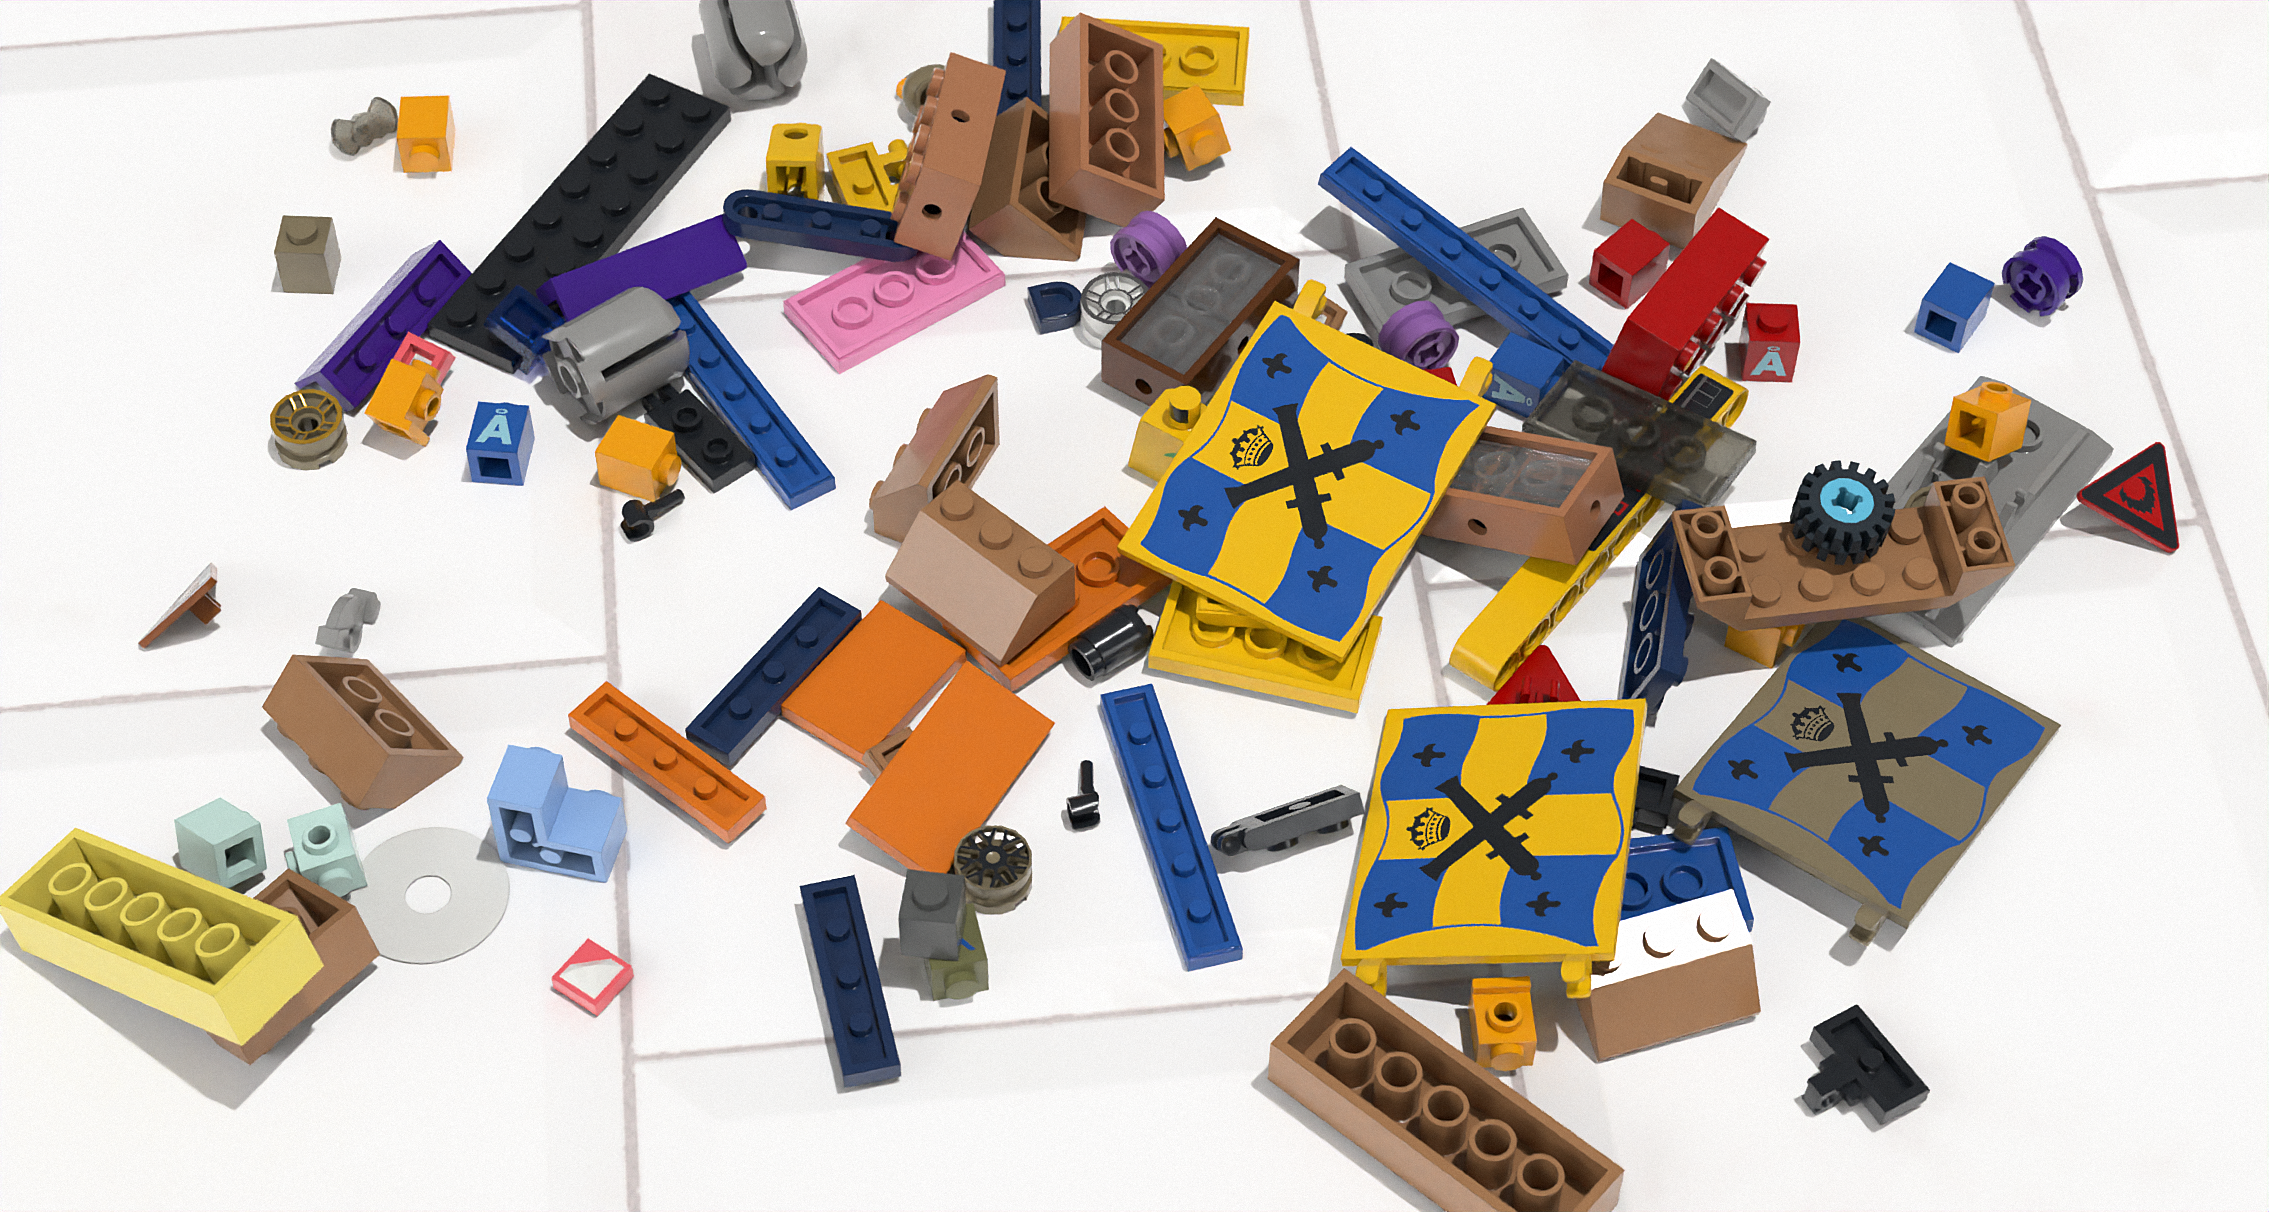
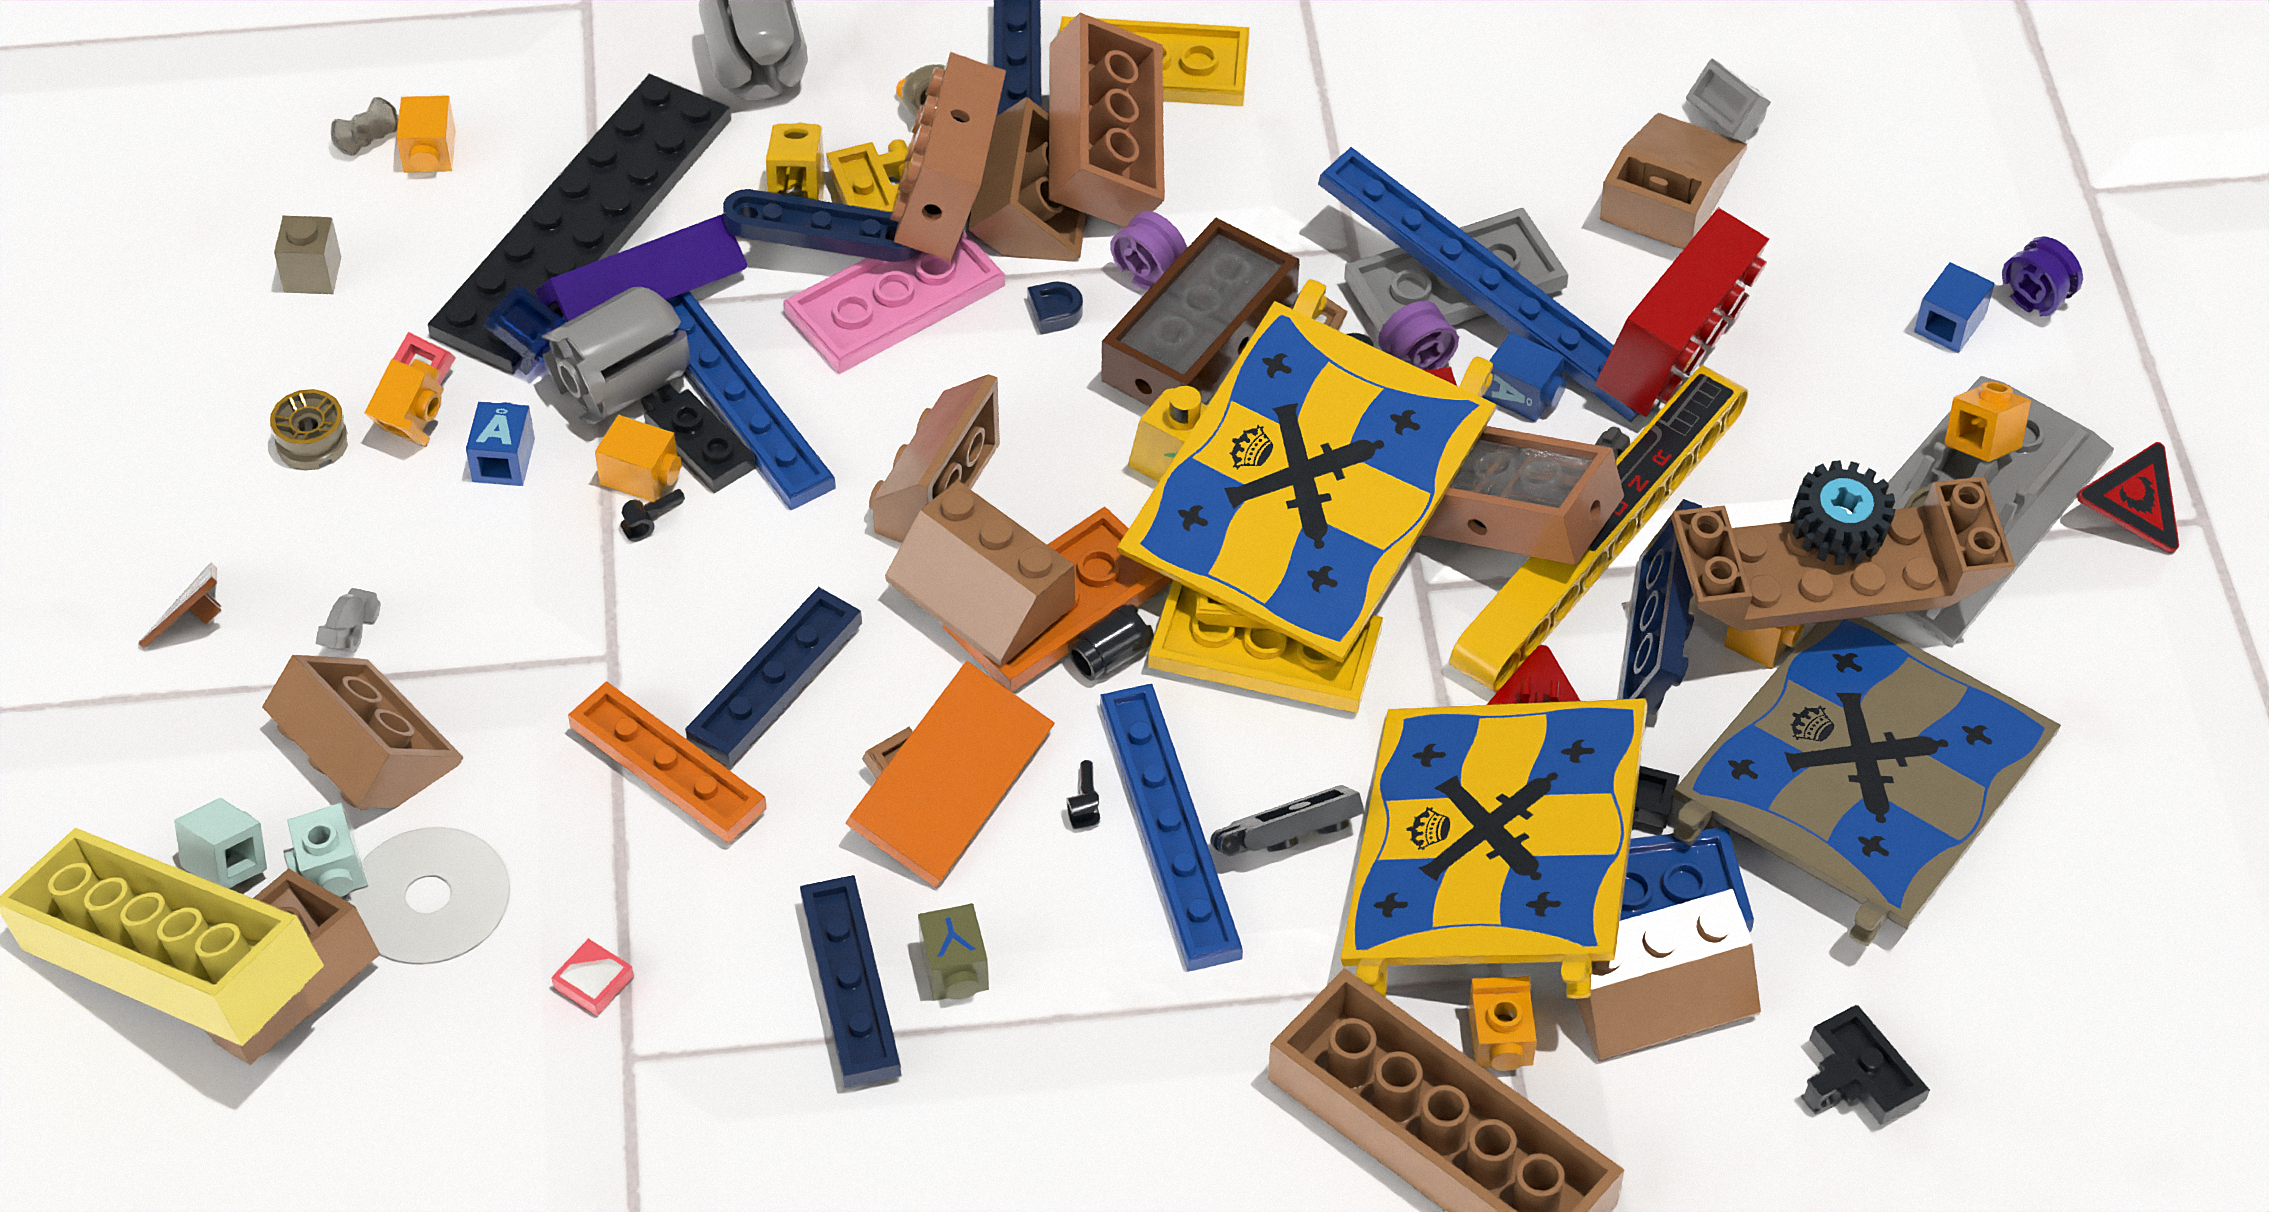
(369, 341): dark purple panel -> none
(549, 824): light blue brick -> none
(873, 681): orange tile -> none
(932, 915): dark grey brick -> none
(1007, 863): dark tan wheel -> none
(1106, 302): white wheel -> none
(1193, 129): light orange brick -> none
(1629, 263): red brick -> none
(1653, 440): clear smoke tile -> none
(1769, 342): red brick -> none

